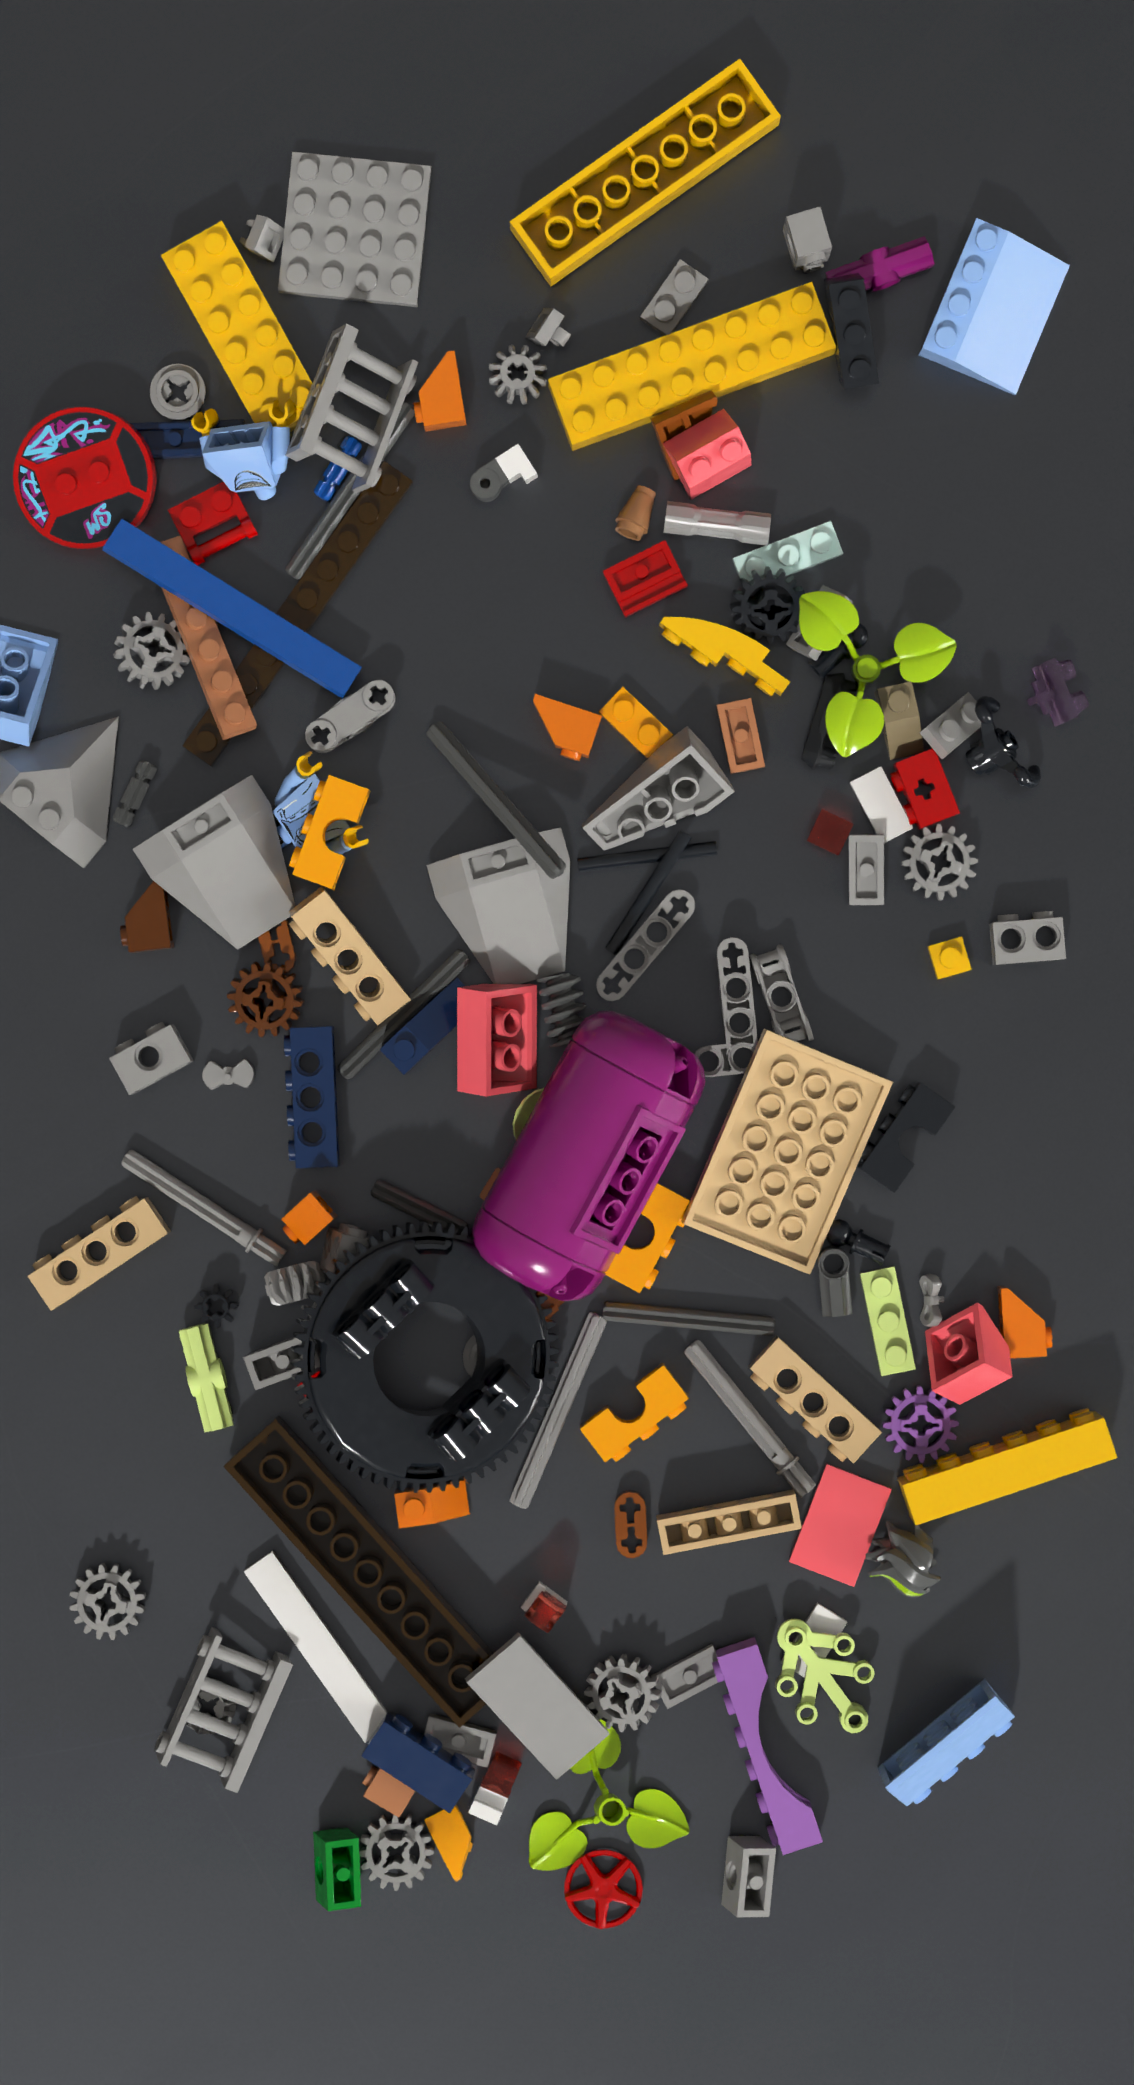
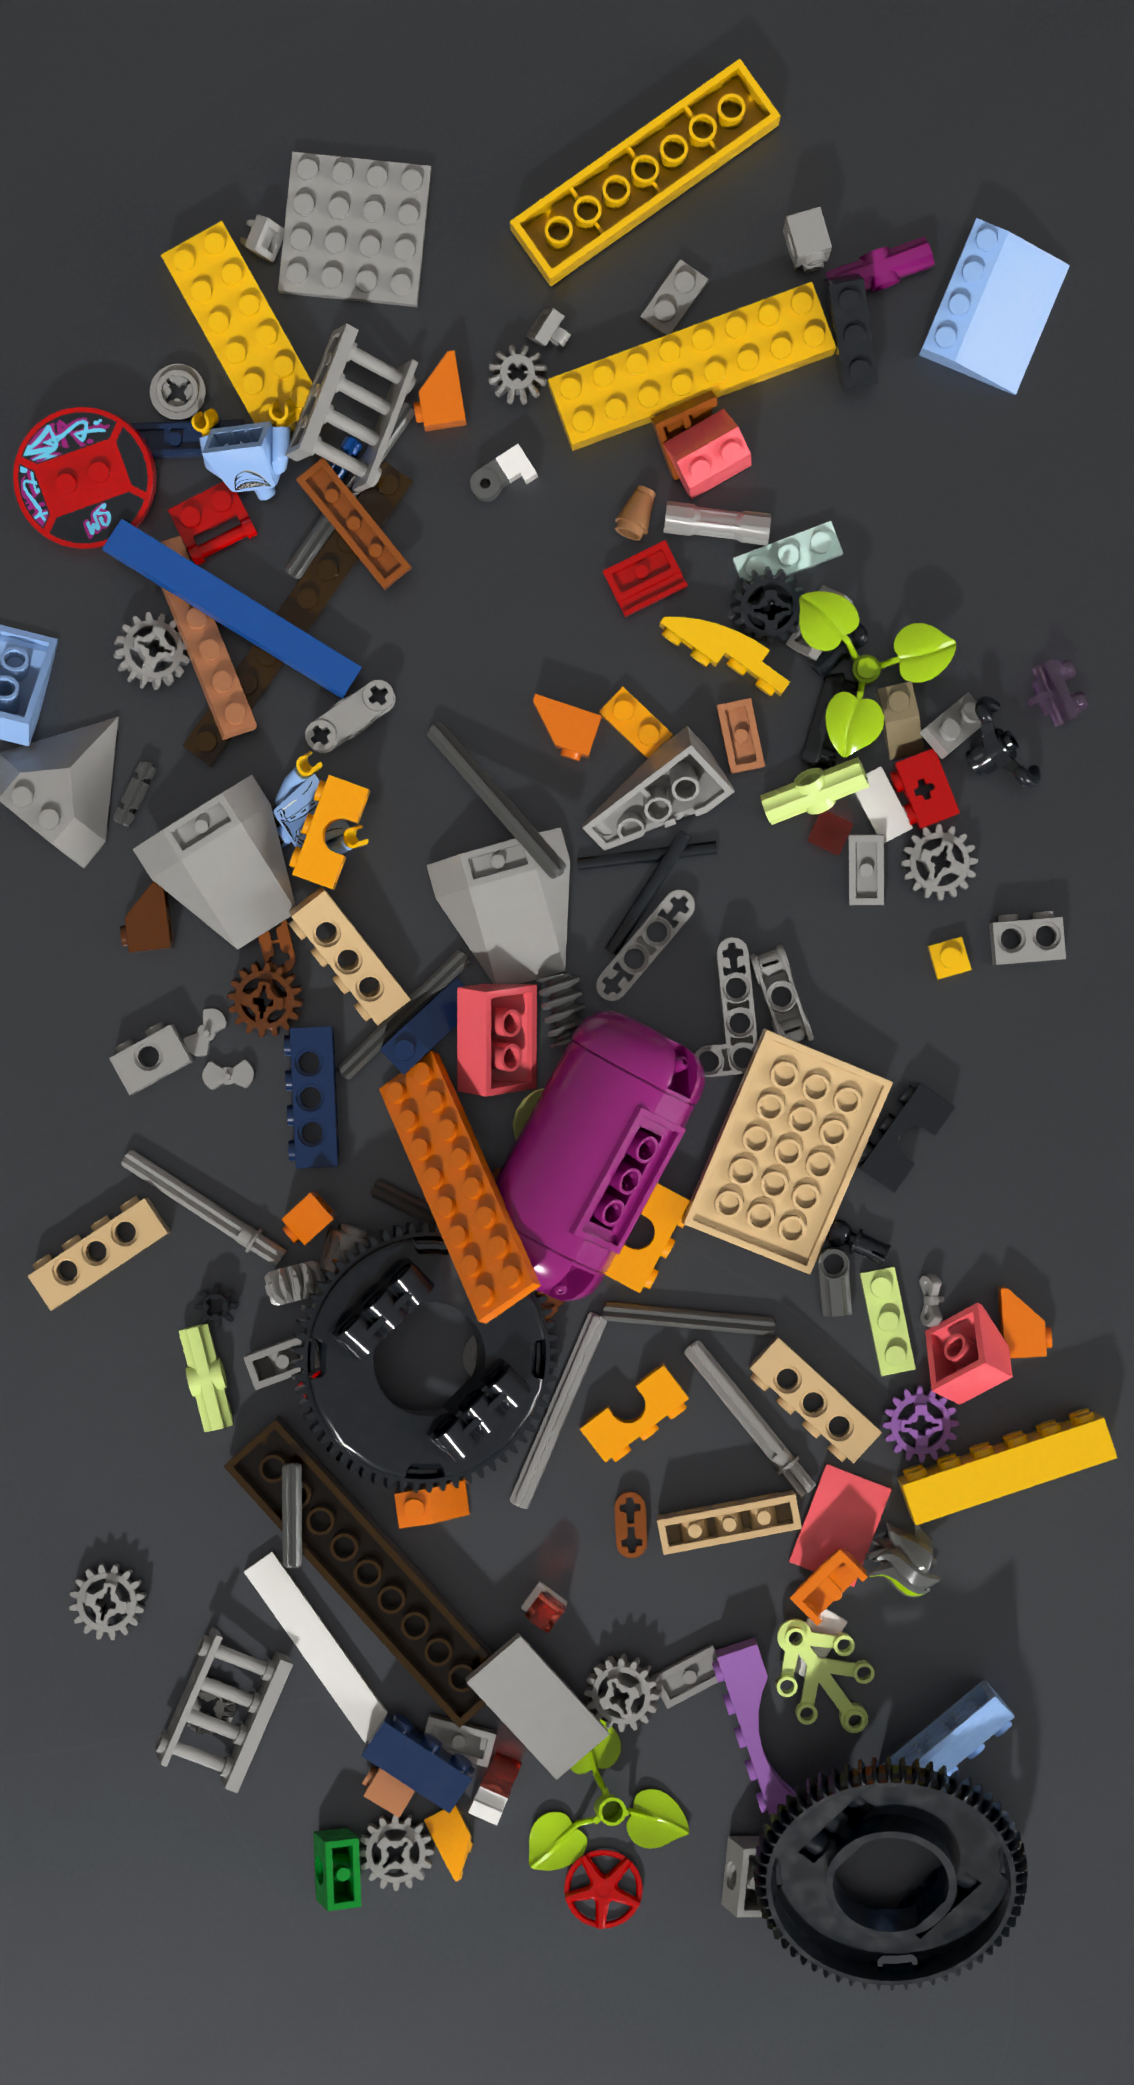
(212, 1022): none -> light grey piece
(292, 1515): none -> dark grey axle
(353, 523): none -> dark orange plate
(459, 1188): none -> orange plate
(814, 791): none -> yellowish green piece
(828, 1583): none -> orange window
(942, 1923): none -> black piece

